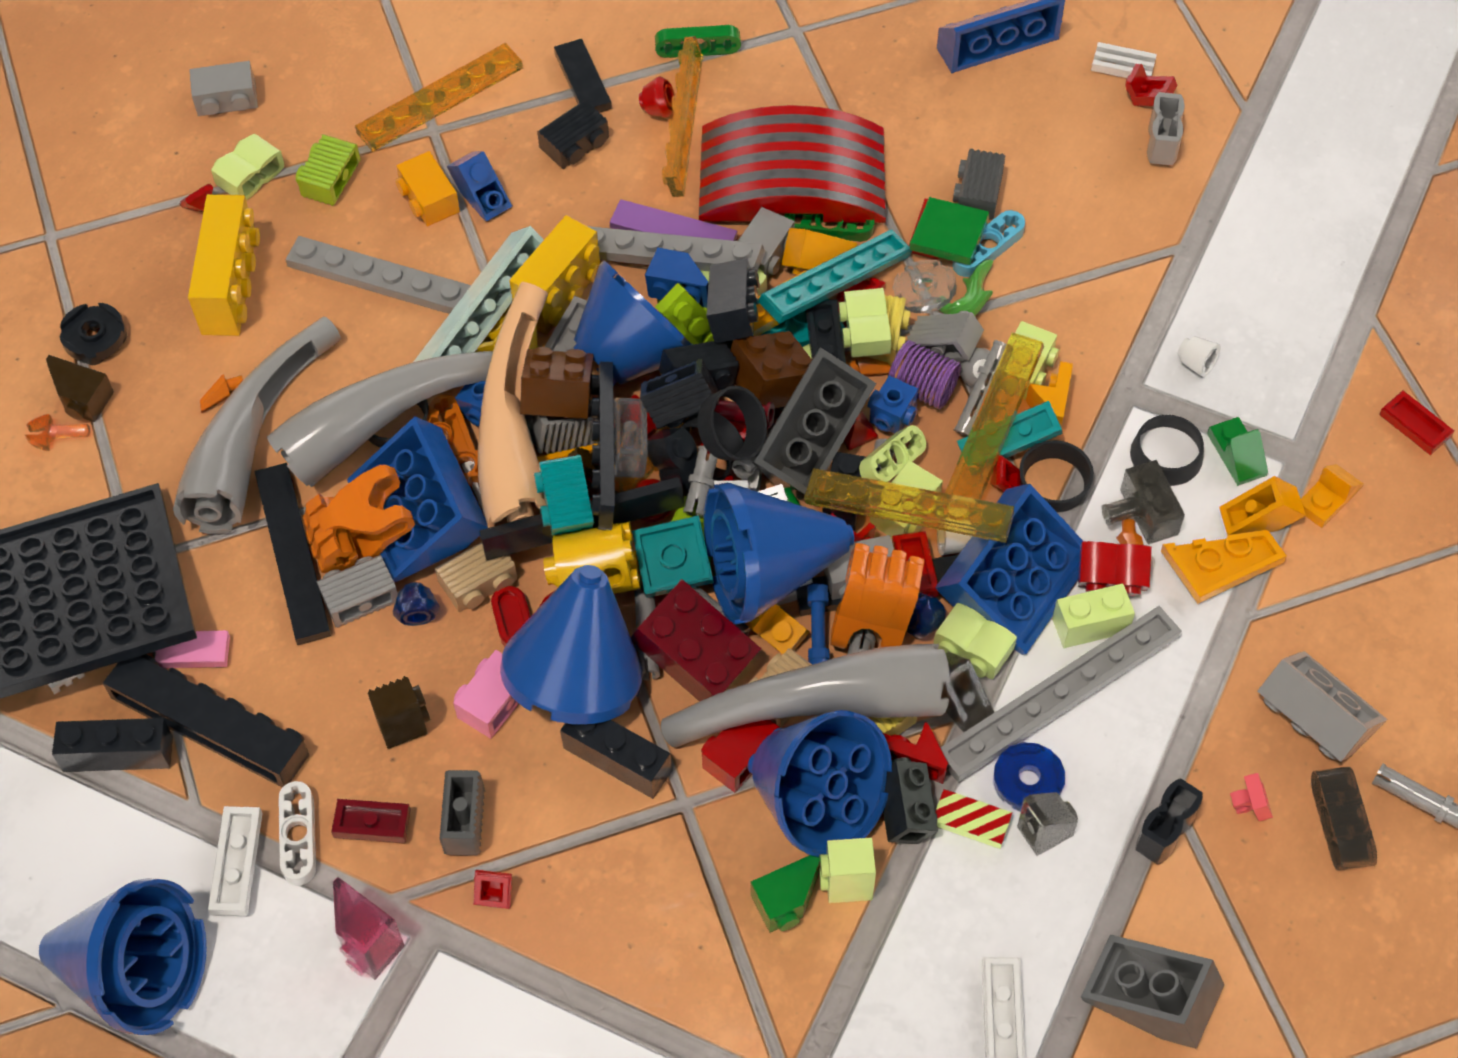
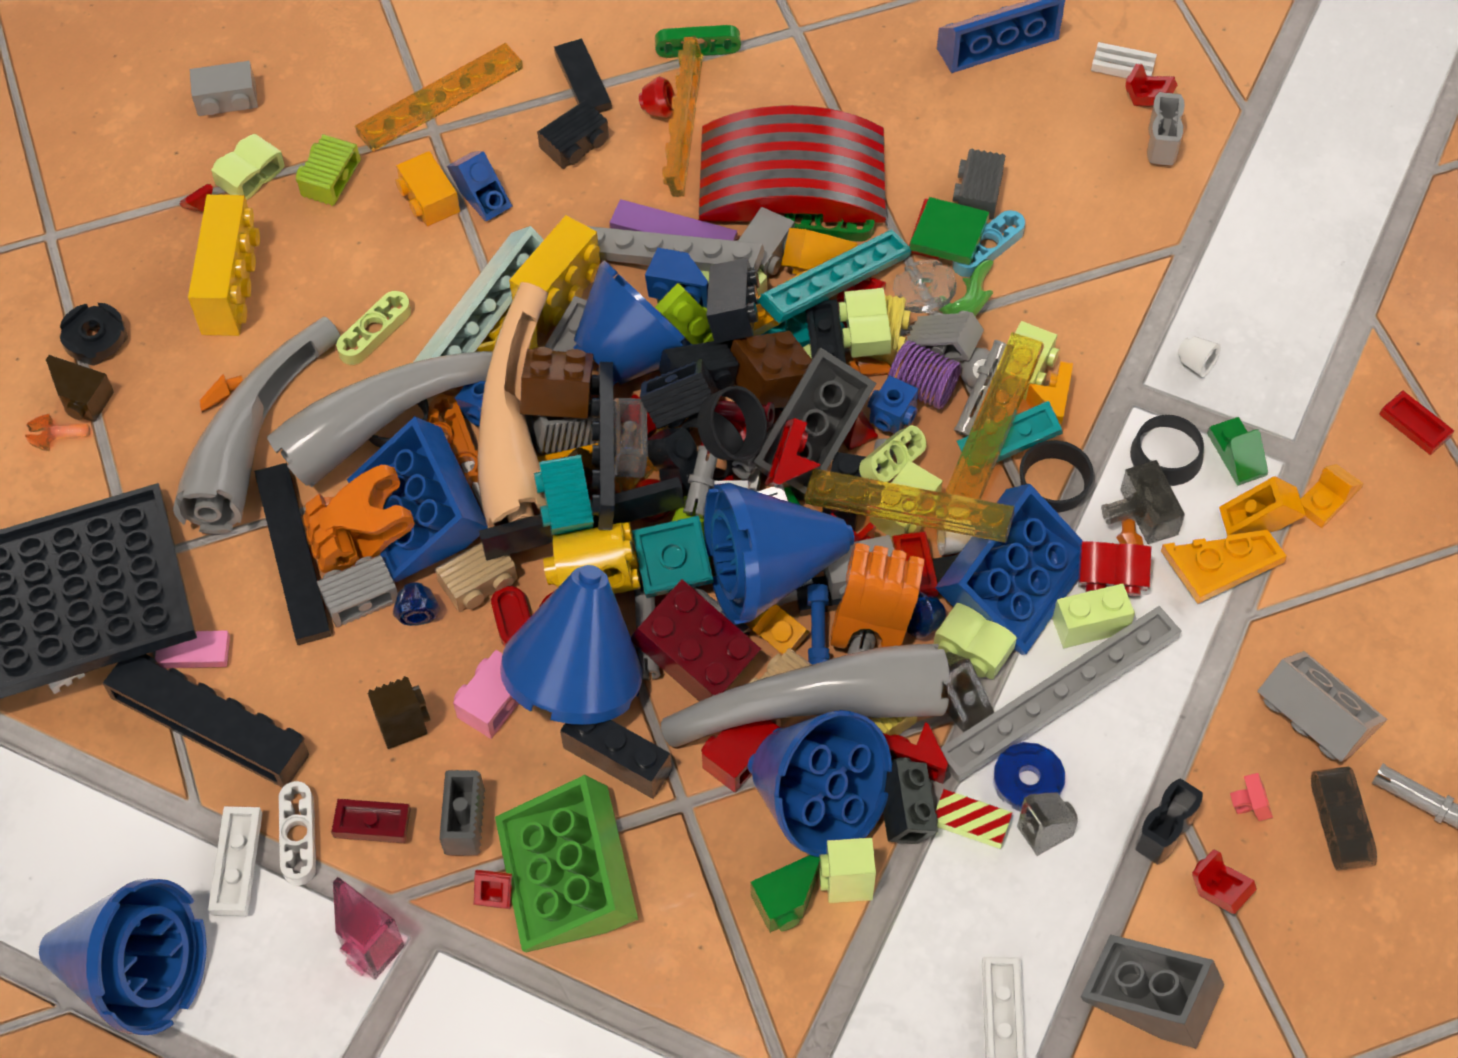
(112, 745): black brick -> none
(375, 275): light grey plate -> none
(376, 314): none -> yellowish green beam
(566, 865): none -> bright green slope
(786, 462): none -> red slope
(1005, 474): red slope -> none
(1221, 883): none -> red bracket

